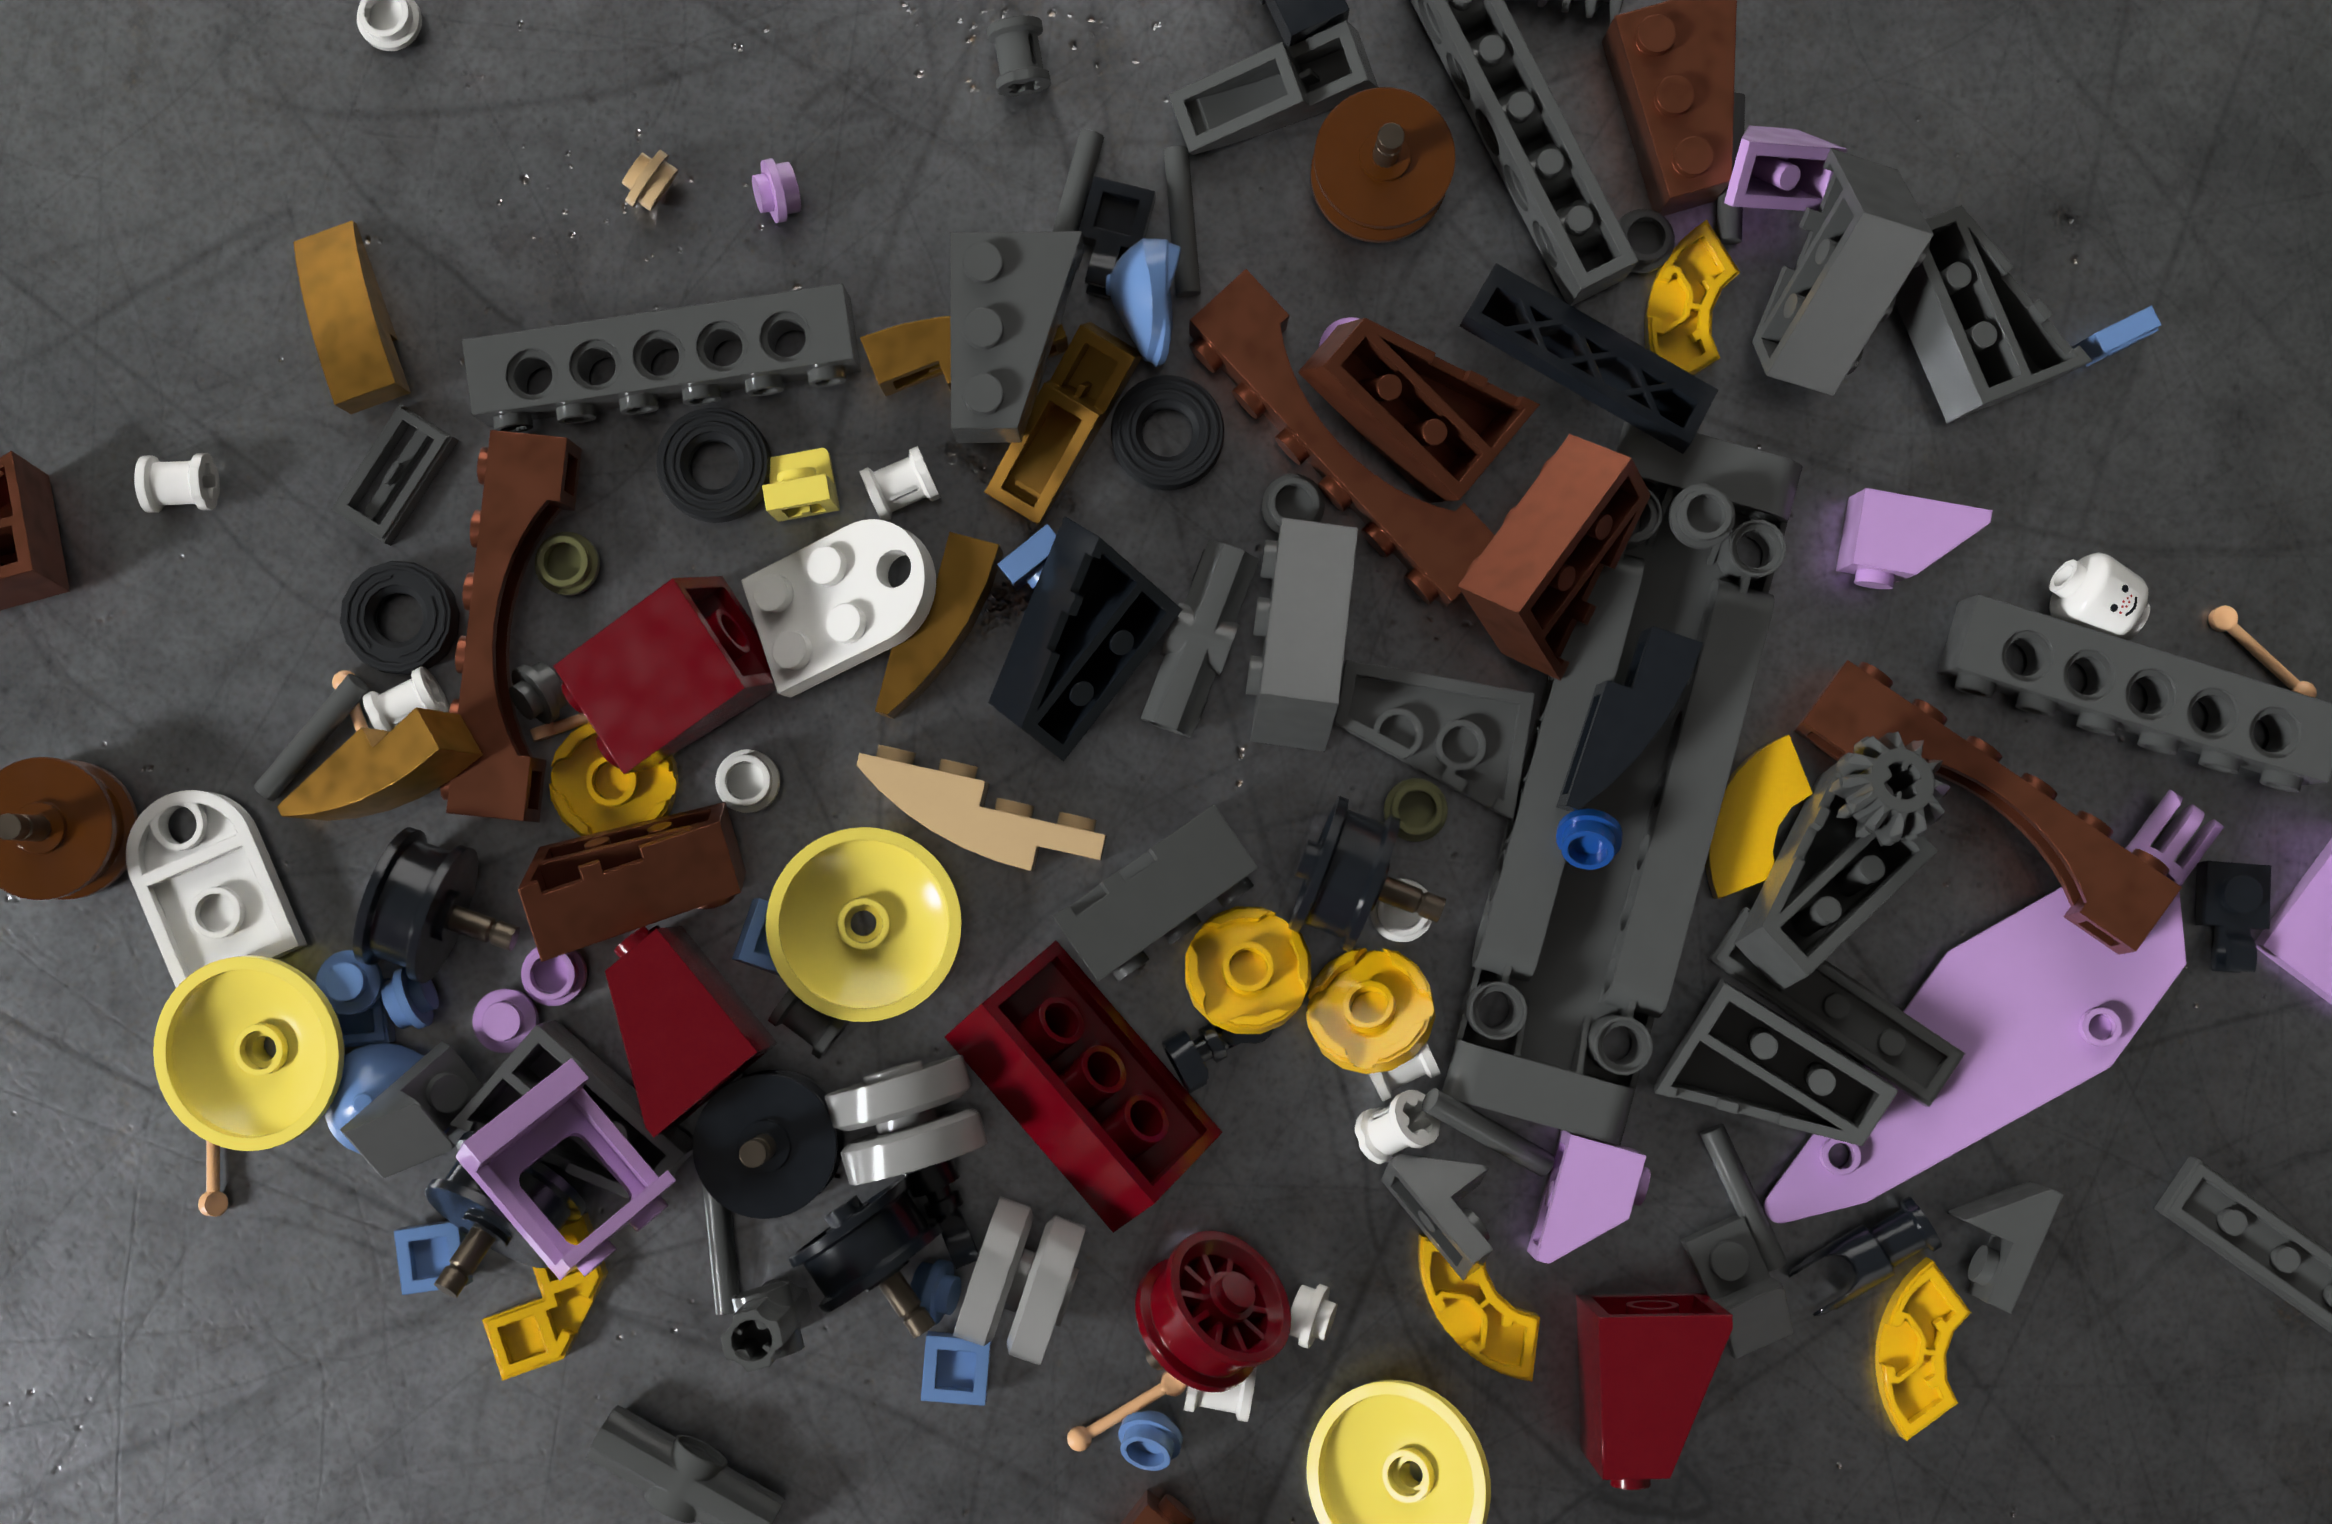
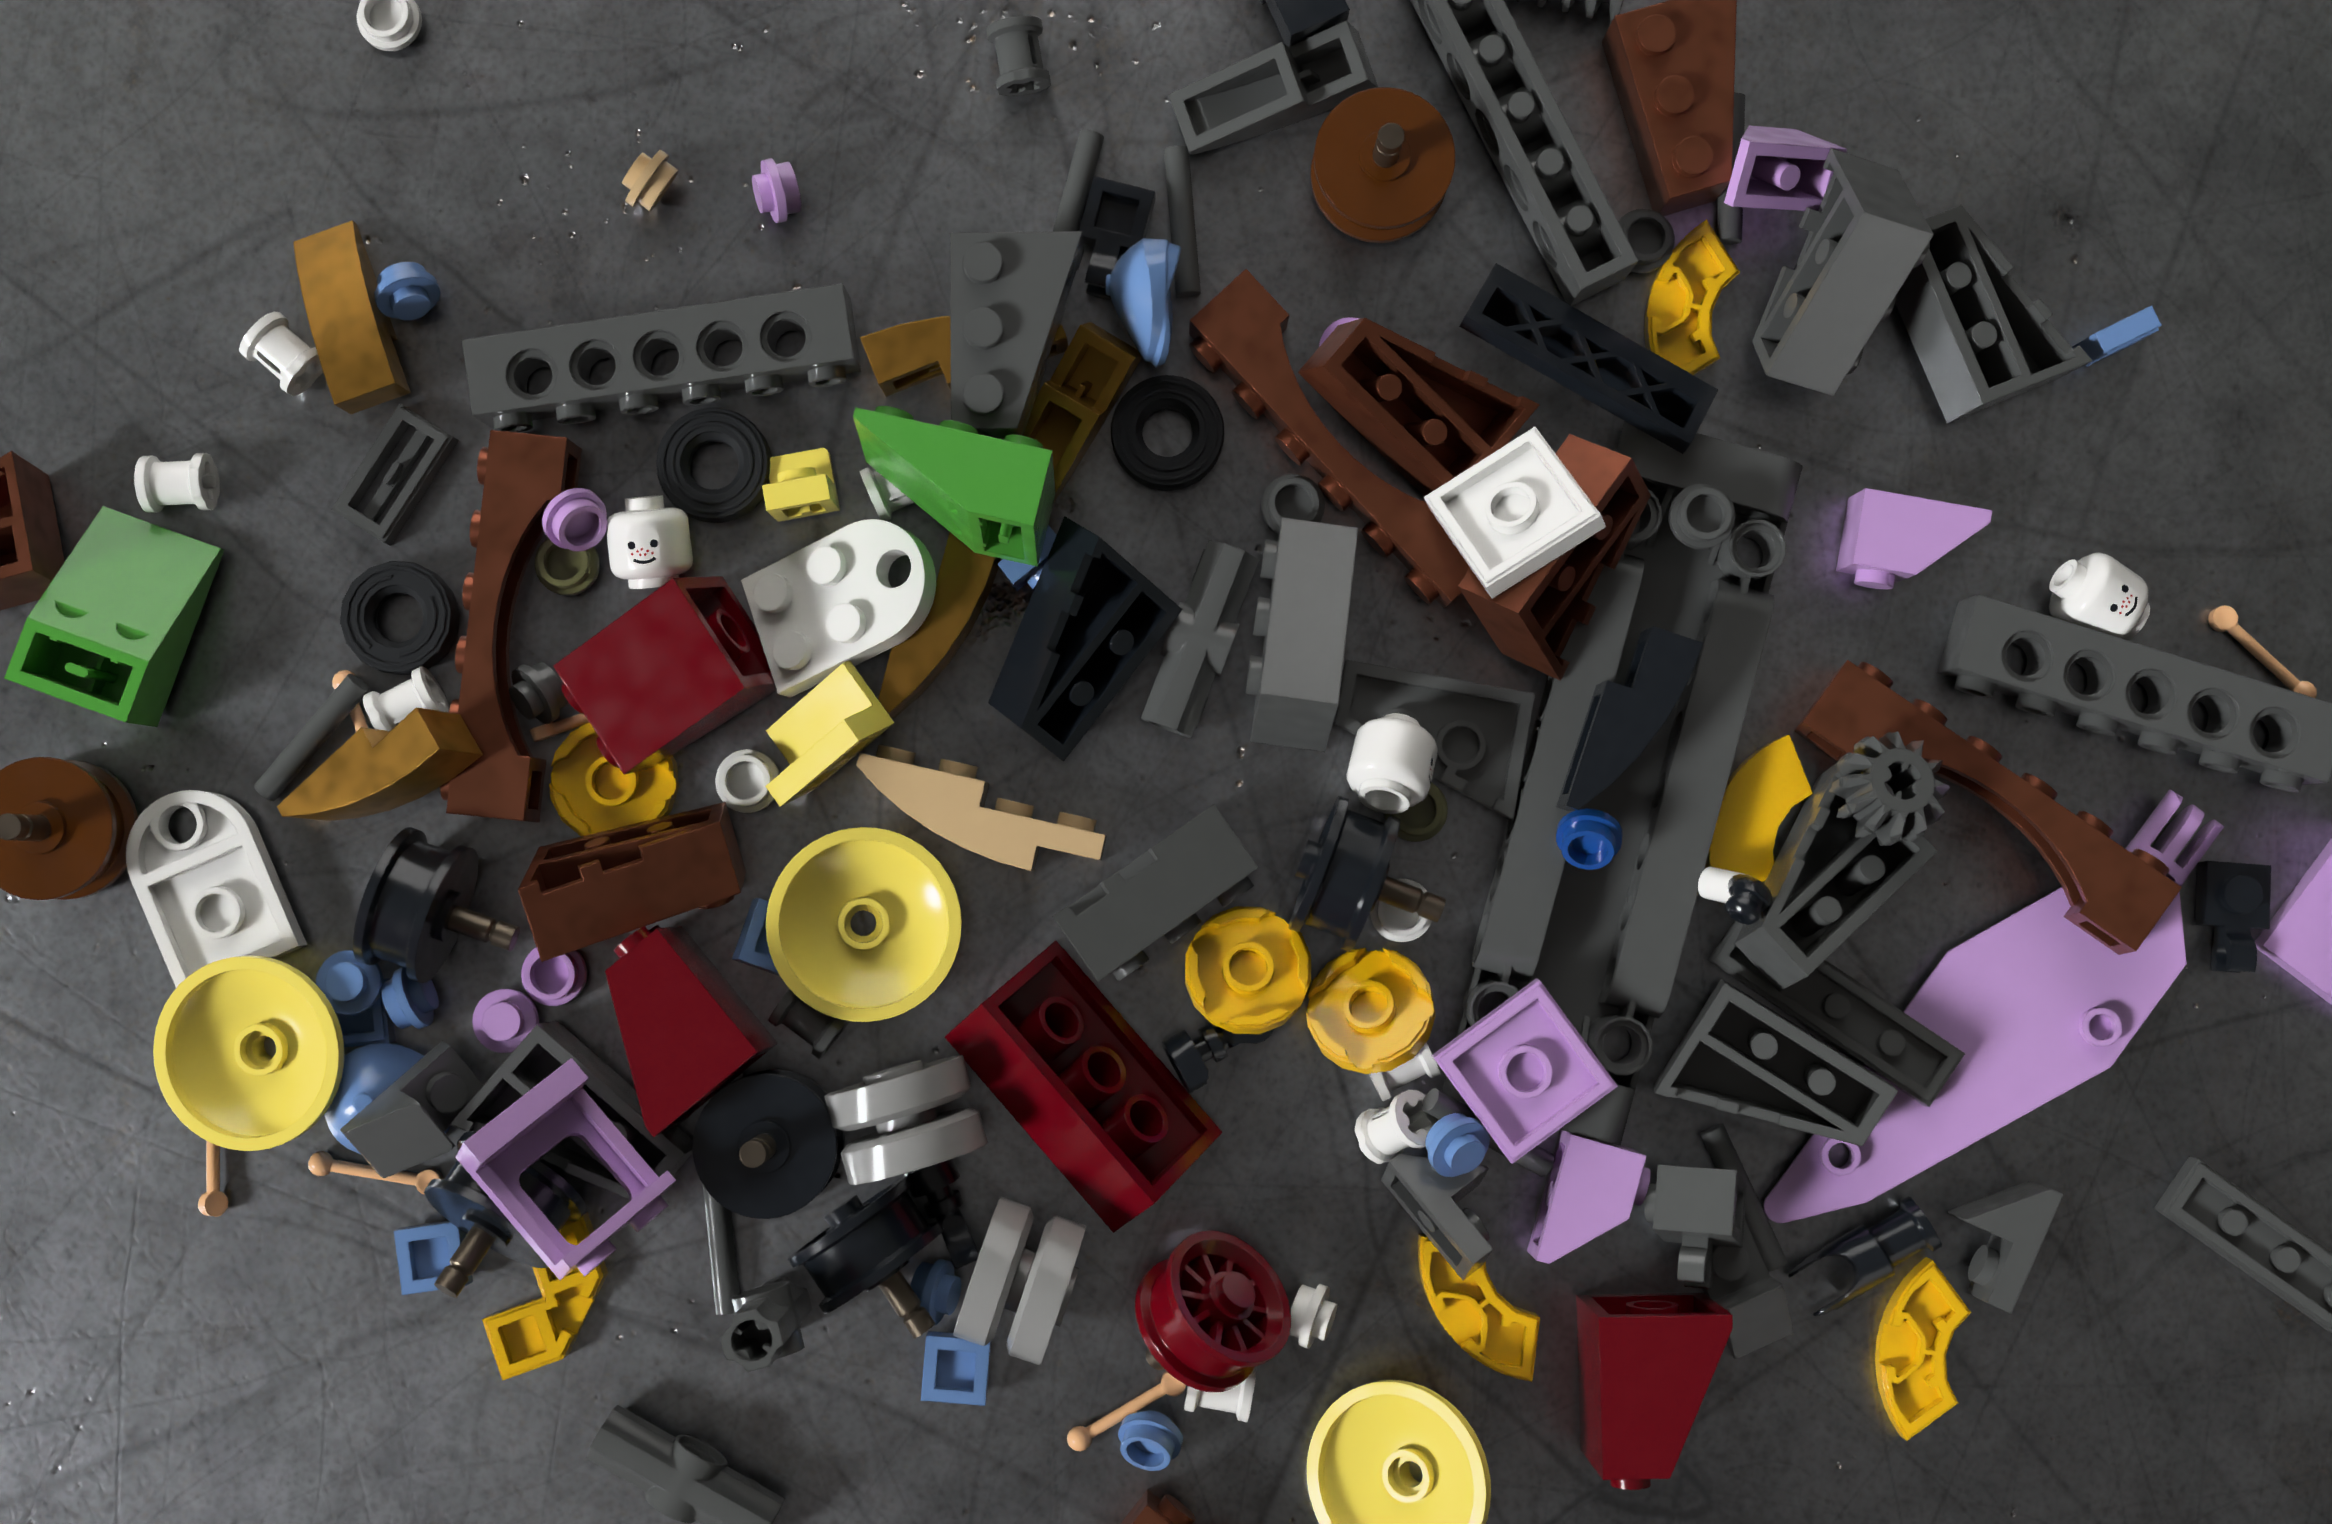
(117, 618): none -> bright green slope
(282, 353): none -> white bush
(322, 1164): none -> light nougat hinge
(406, 291): none -> medium blue plate
(575, 519): none -> lavender plate
(648, 542): none -> white head
(825, 732): none -> light yellow panel
(975, 485): none -> bright green slope
(1392, 763): none -> white head
(1456, 1144): none -> medium blue plate
(1514, 512): none -> white tile
(1524, 1070): none -> lavender plate
(1700, 1212): none -> dark grey brick
(1742, 893): none -> black arm

